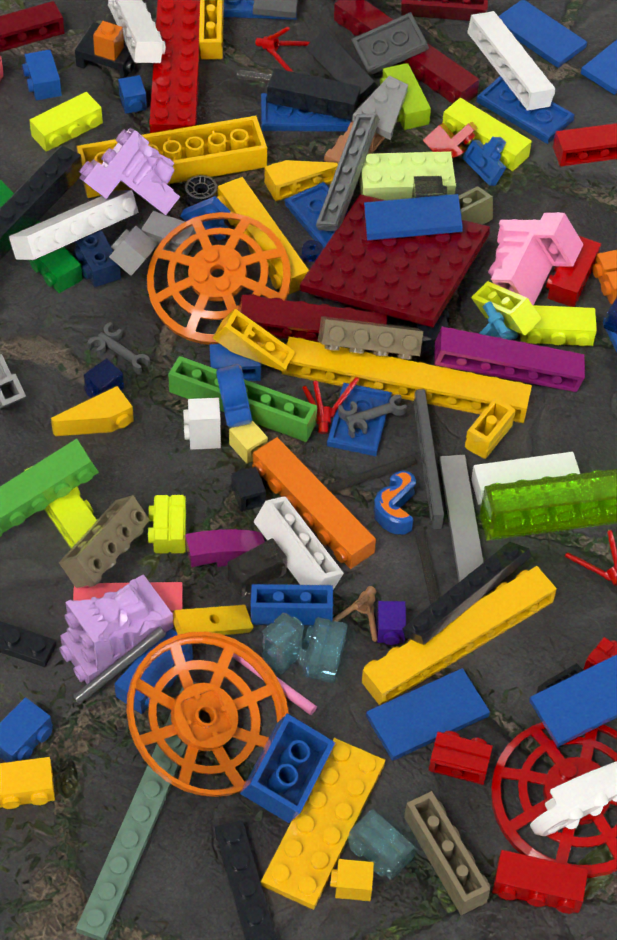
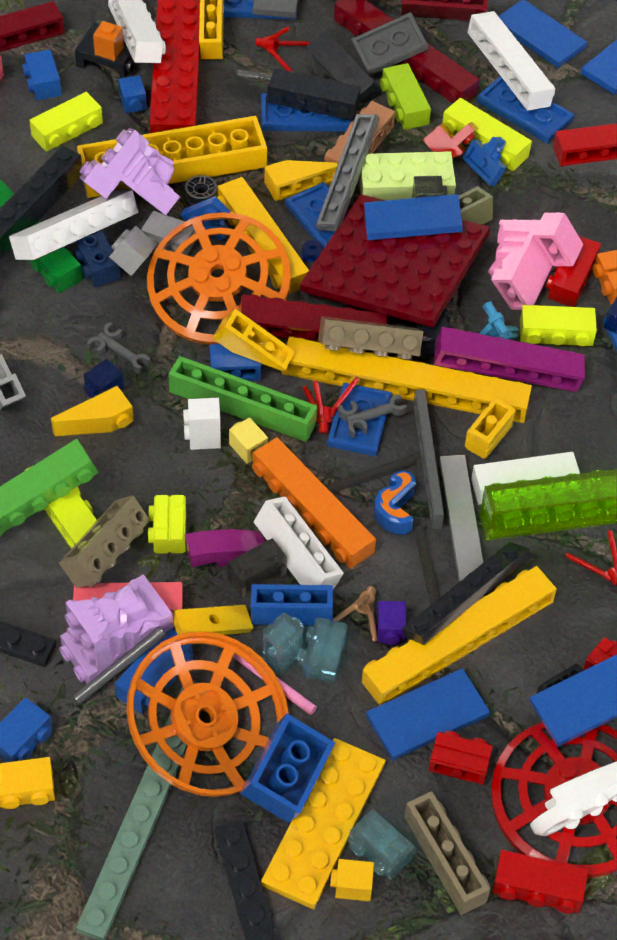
(234, 396): blue animal -> none
(248, 488): black brick -> none
(386, 103): light grey wing -> none
(515, 308): neon yellow brick -> none

